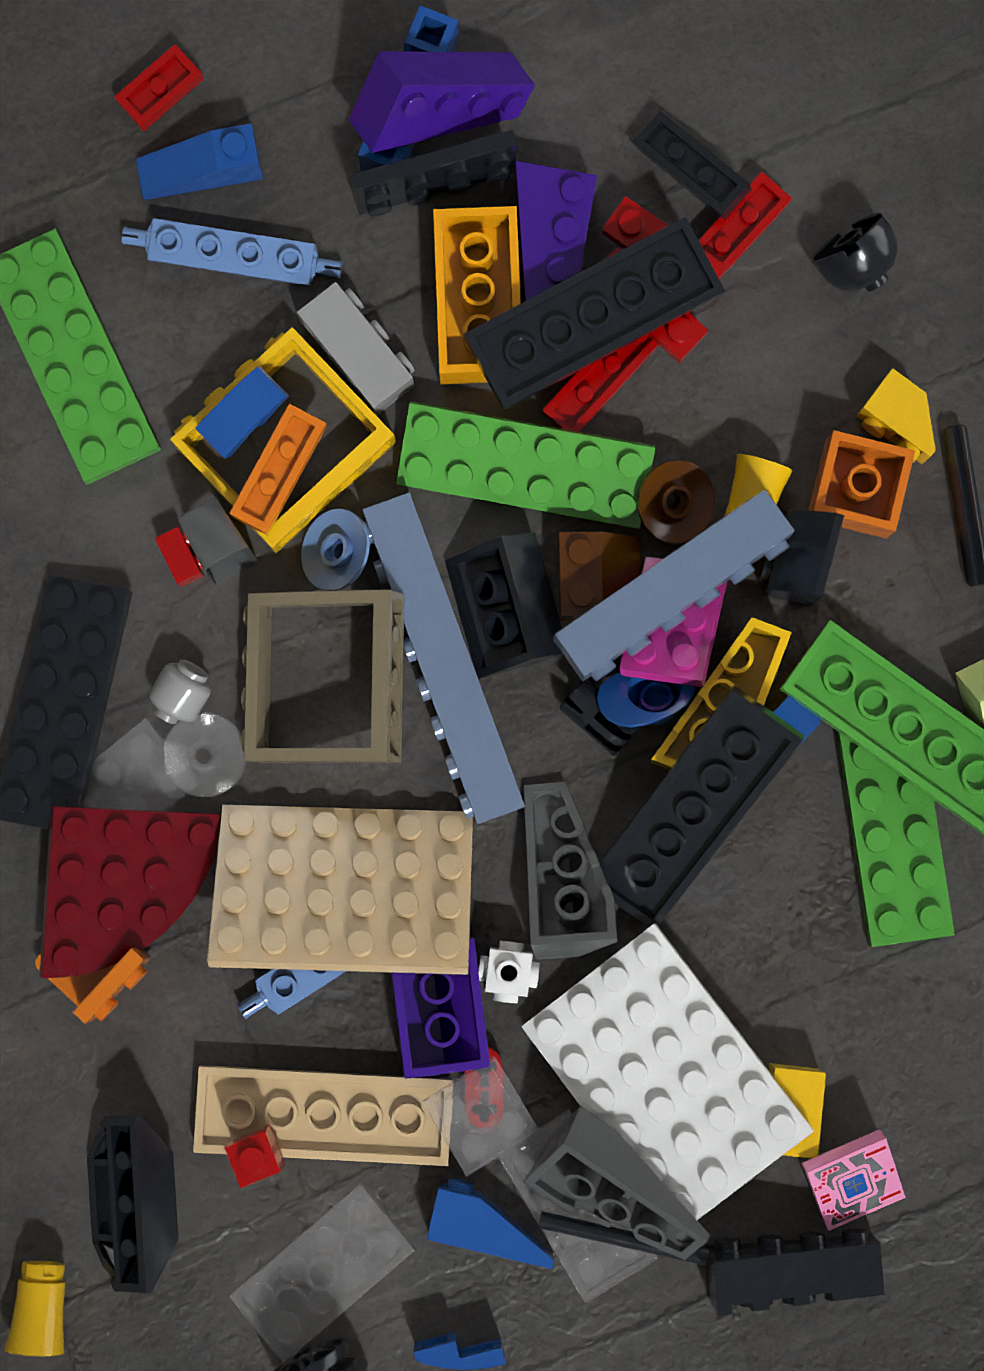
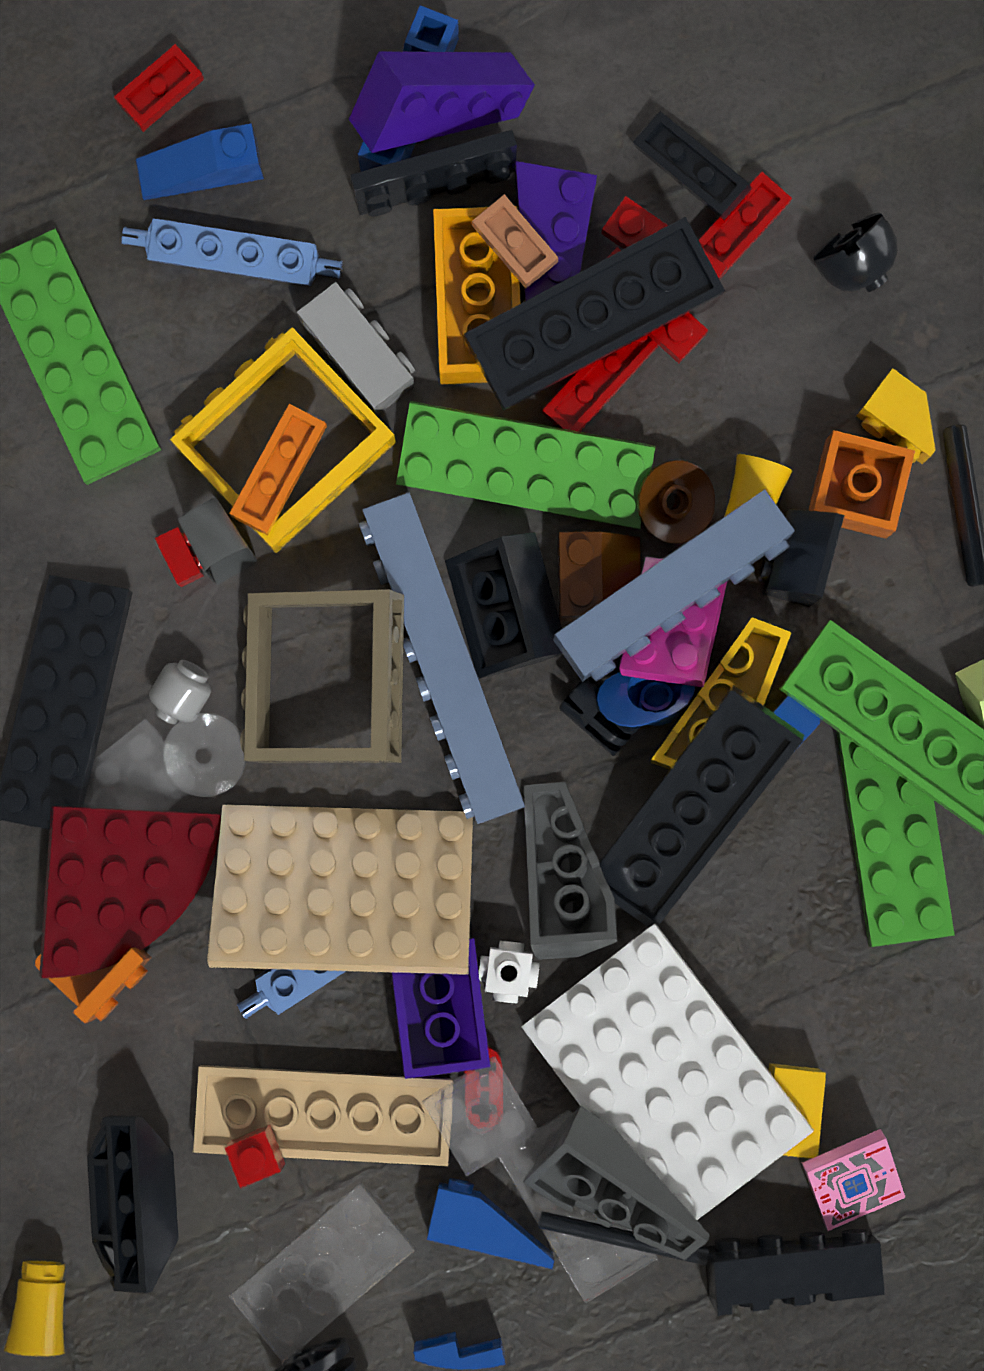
(242, 411): blue slope -> none
(335, 550): medium blue dish -> none
(515, 241): none -> nougat plate

